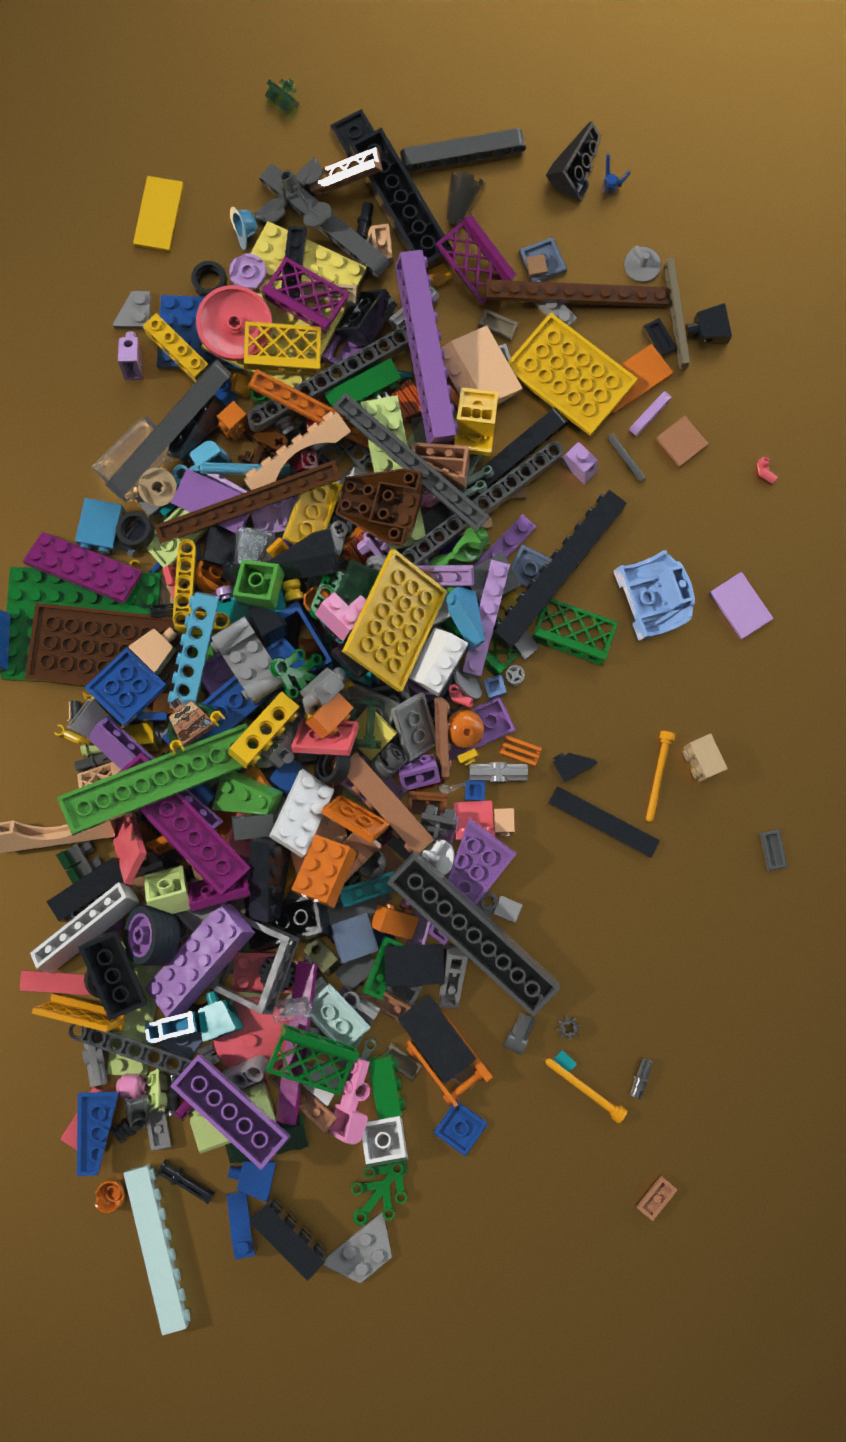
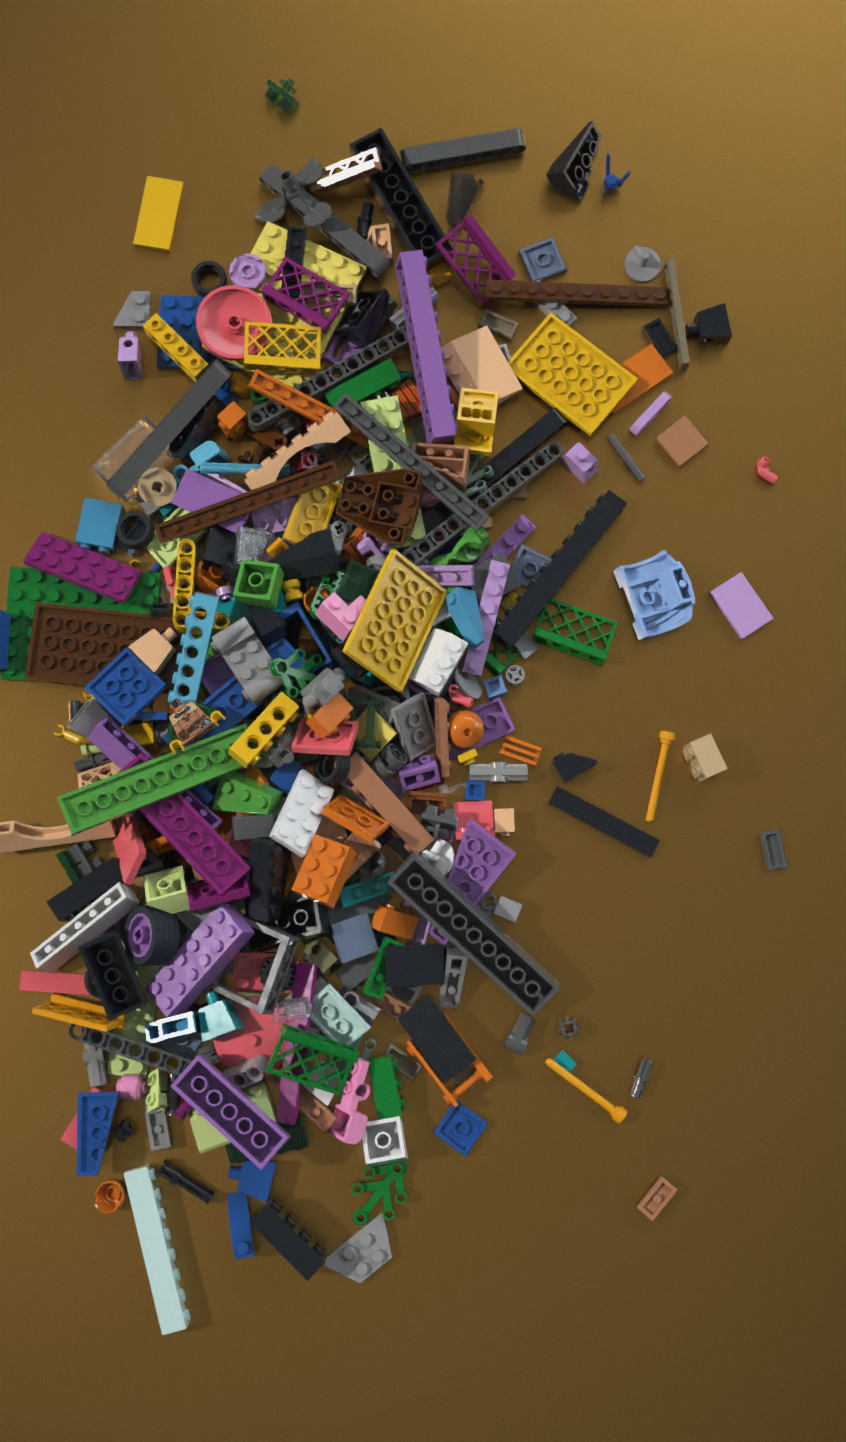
(137, 1112): dark grey piece -> none
(244, 225): dark azure piece -> none
(351, 129): black tile -> none
(536, 265): medium nougat tile -> none

